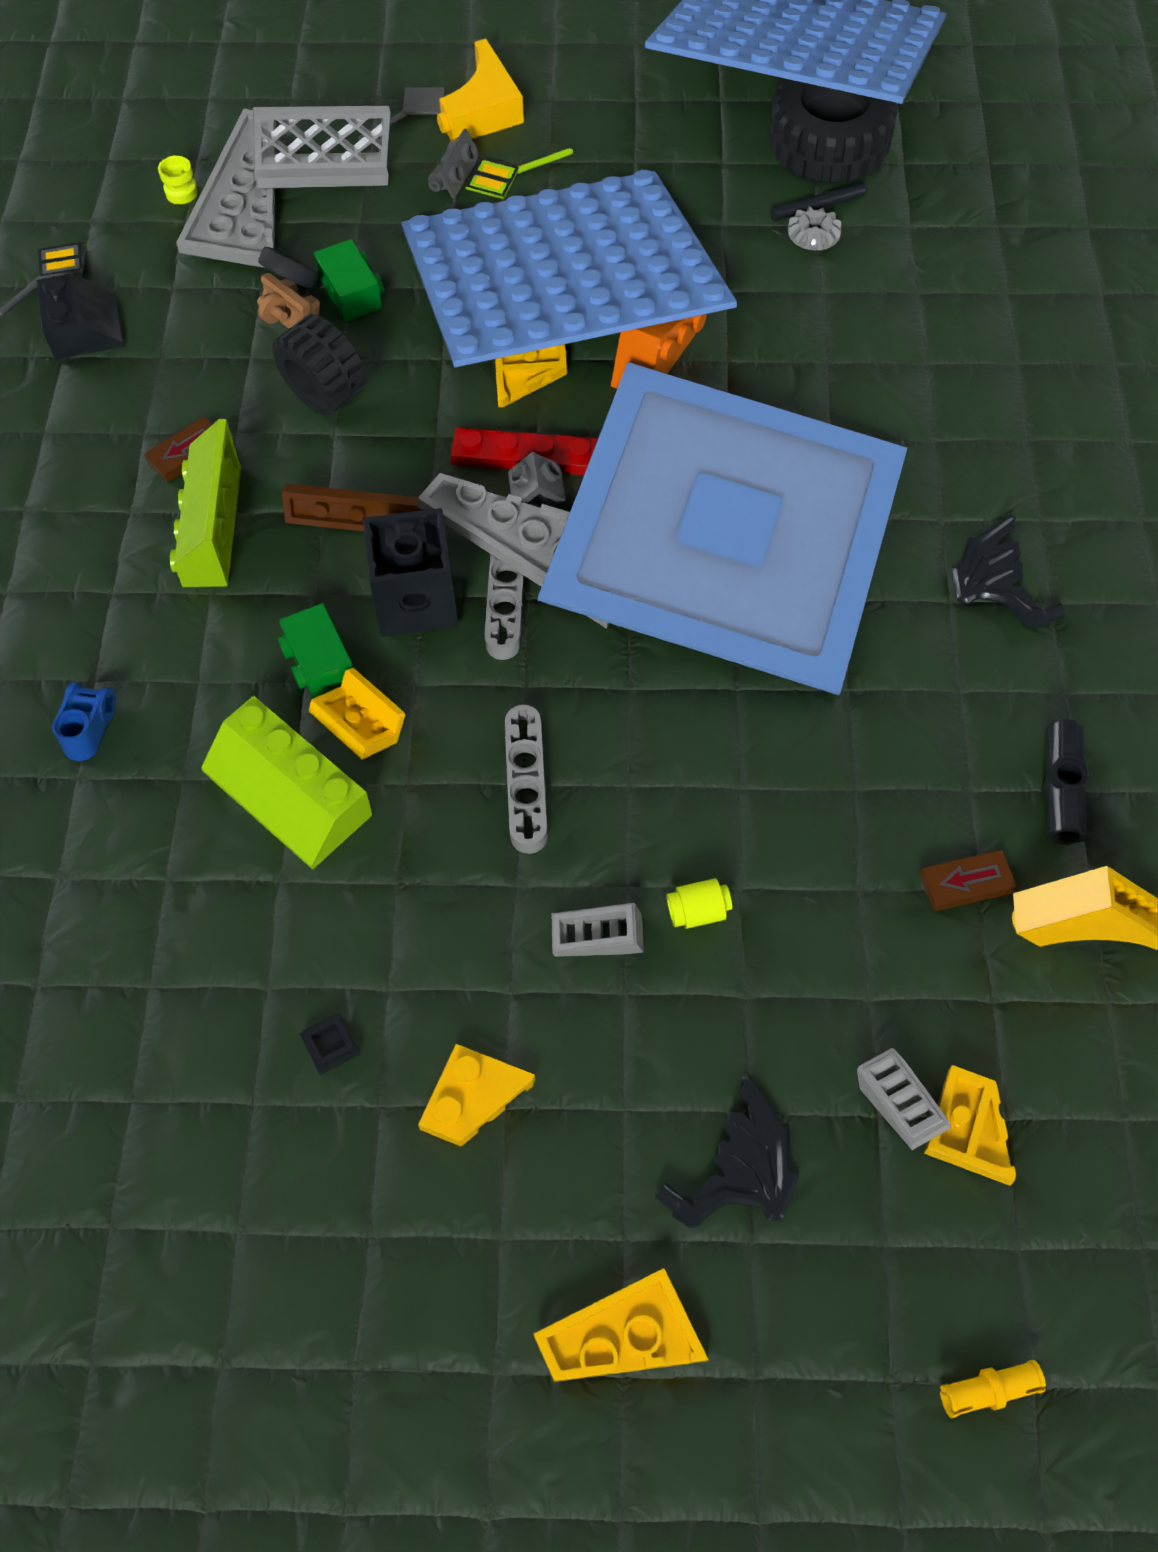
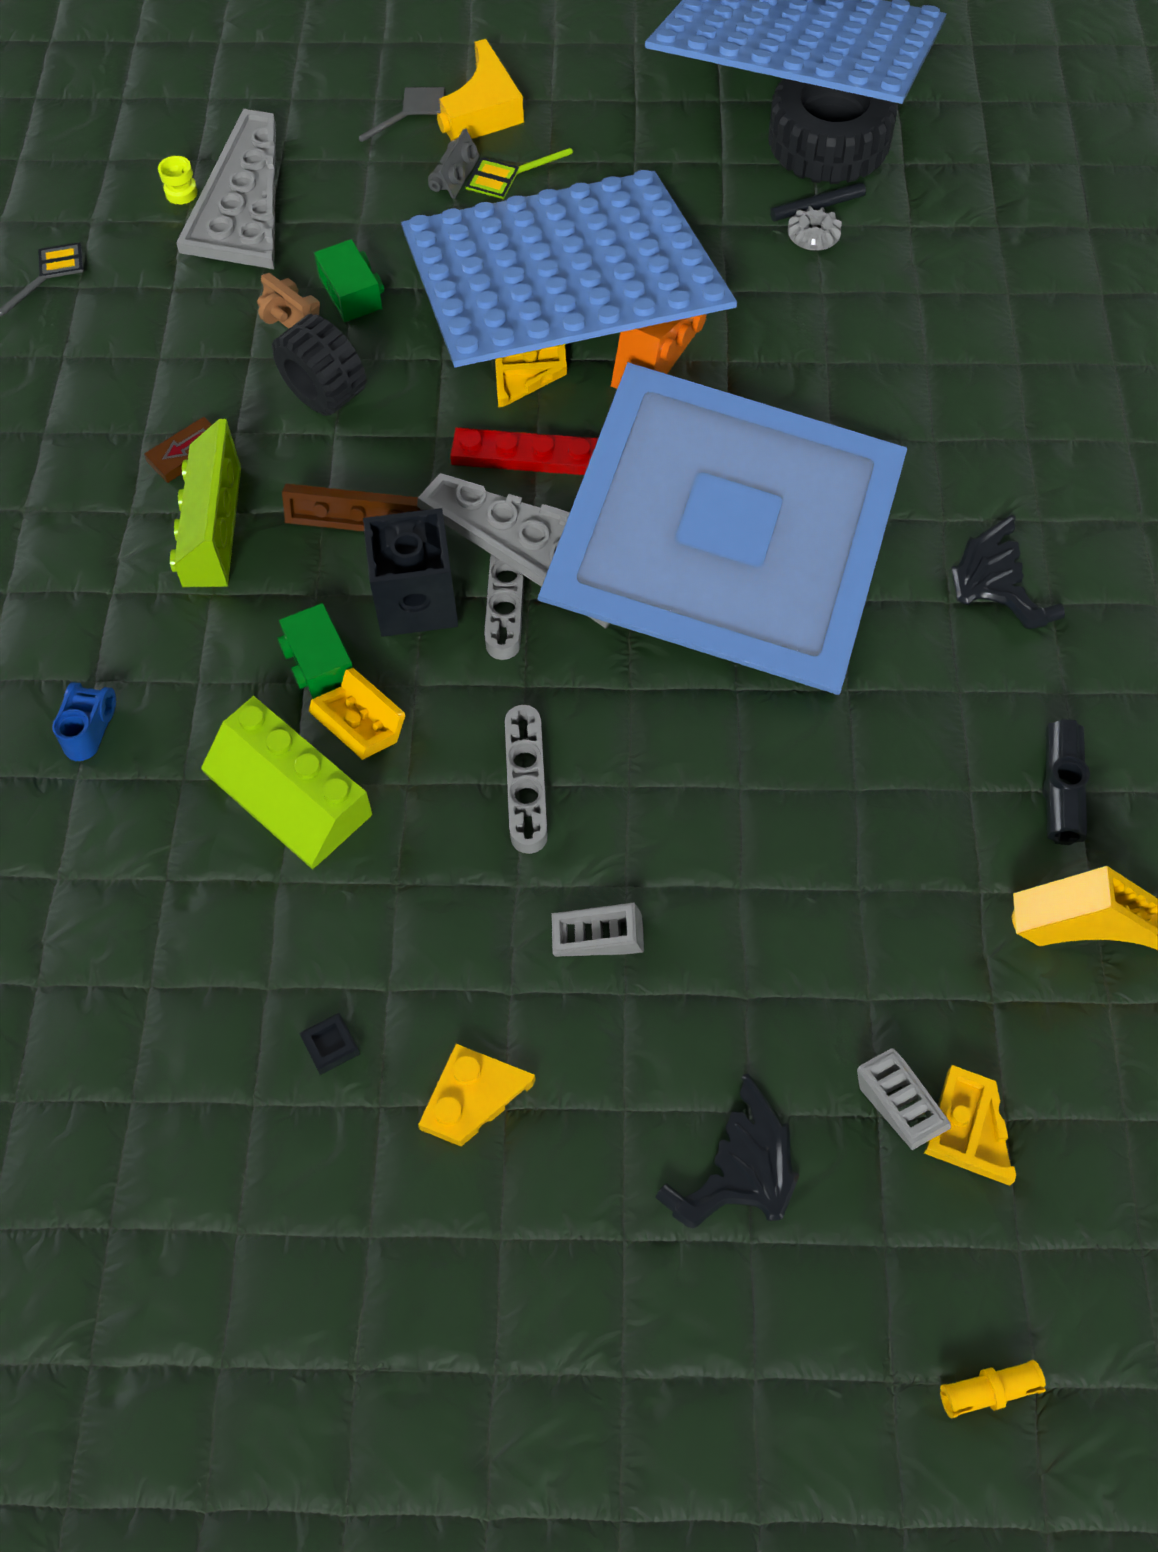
(78, 316): black slope -> none
(289, 267): black tyre -> none
(320, 167): light grey fence -> none
(537, 481): dark grey brick -> none
(622, 1333): yellow wing -> none
(699, 903): neon yellow brick -> none
(967, 880): reddish brown tile -> none

